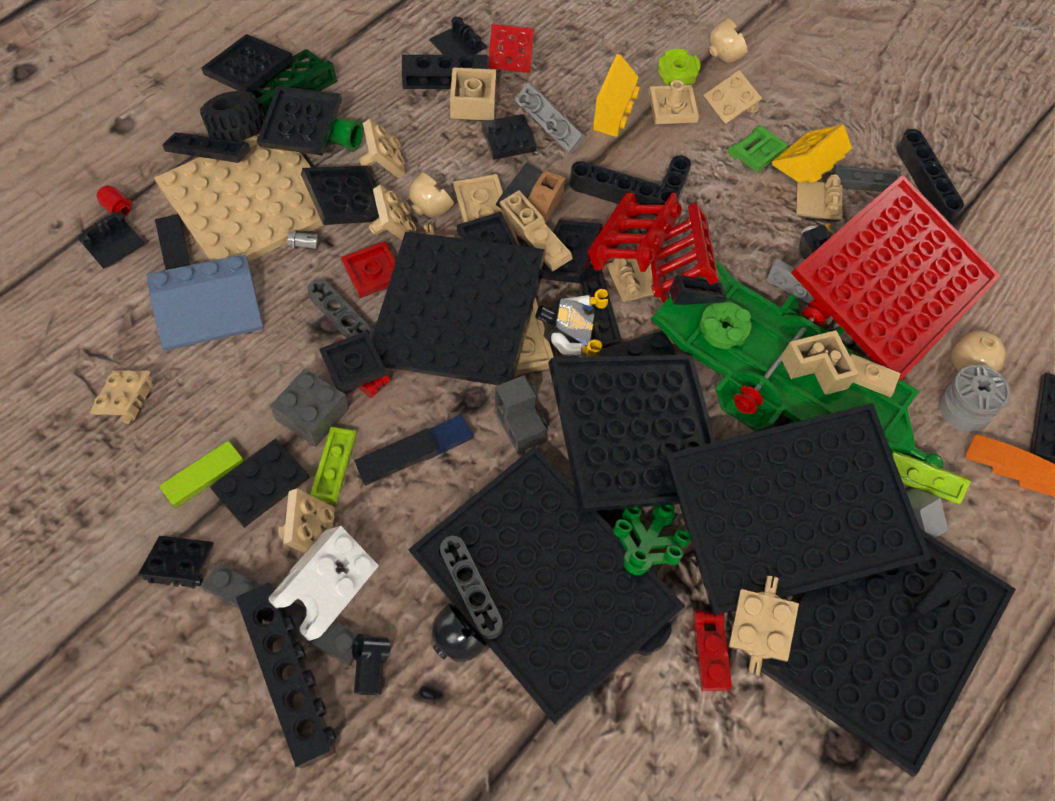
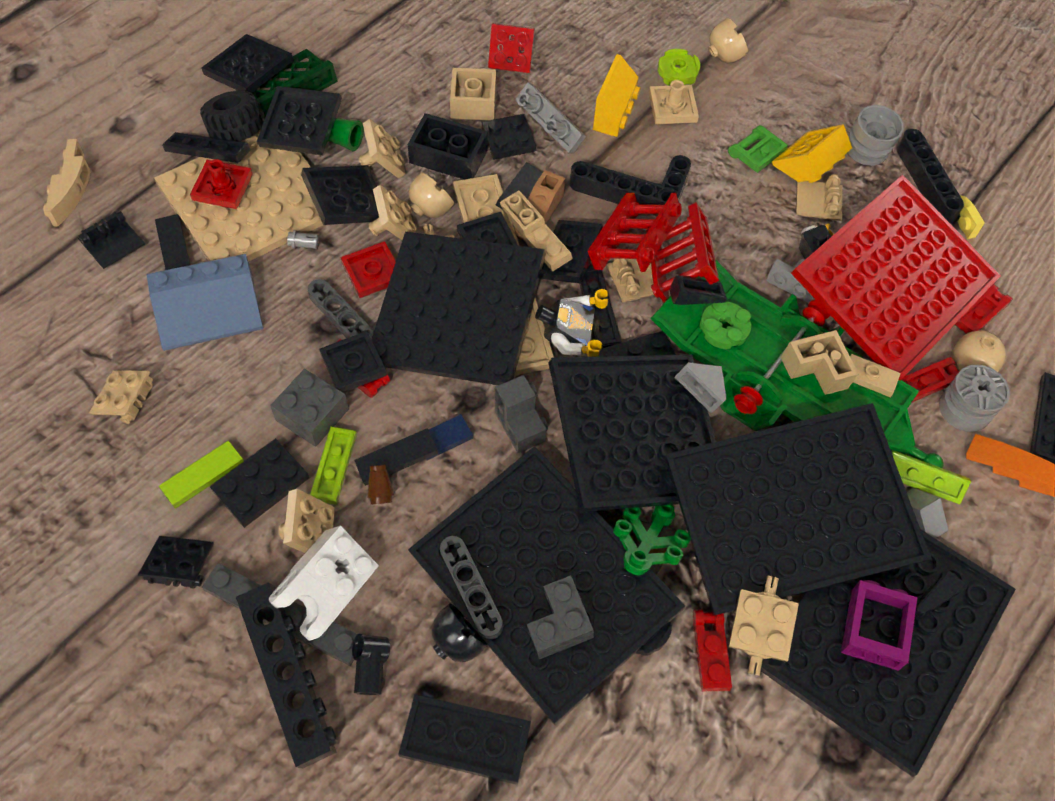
(68, 186): none -> tan slope
(113, 200): red brick -> none
(222, 179): none -> red plate
(379, 485): none -> reddish brown cone
(436, 70): black brick -> none
(448, 147): none -> black brick
(458, 39): black hinge -> none
(465, 739): none -> black plate
(566, 625): none -> dark grey brick
(704, 383): none -> light grey slope
(733, 97): tan hinge -> none
(865, 178): dark grey tile -> none
(872, 650): none -> magenta window
(874, 134): none -> light grey wheel
(932, 378): none -> red plate
(970, 219): none -> light yellow plate
(984, 310): none -> red plate

